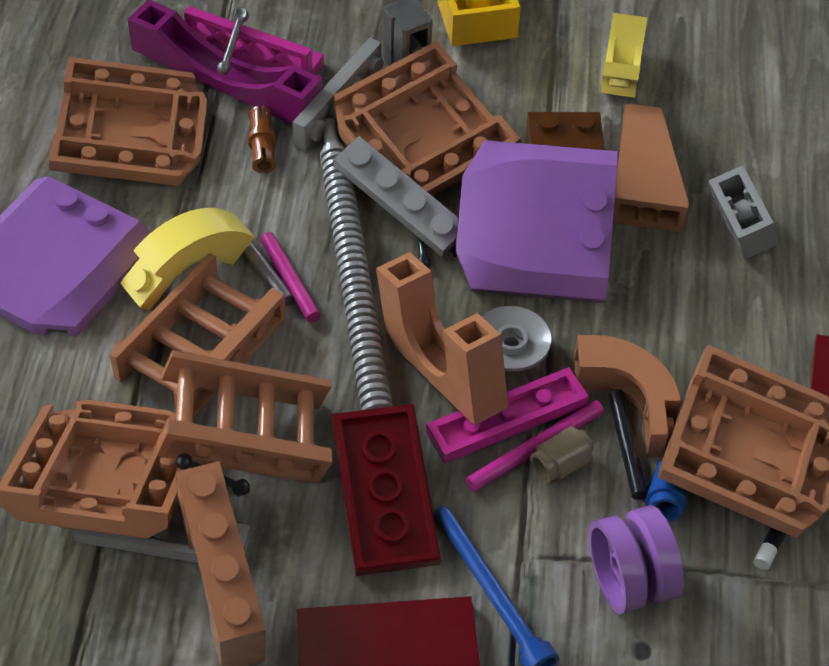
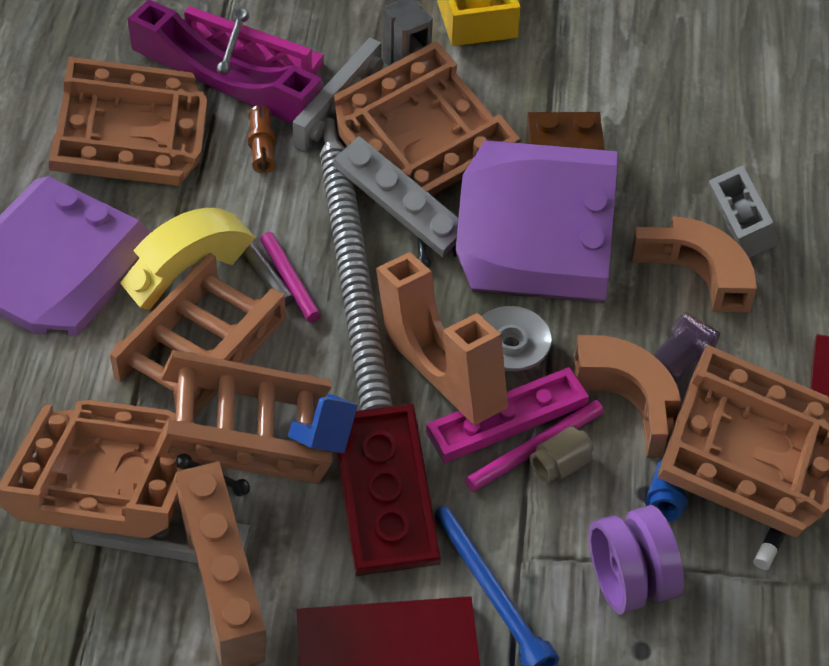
(329, 427): none -> blue panel
(623, 55): light yellow arch -> none
(627, 444): black bar -> none
(648, 174): nougat slope -> none
(686, 344): none -> clear purple piece
(705, 251): none -> nougat arch

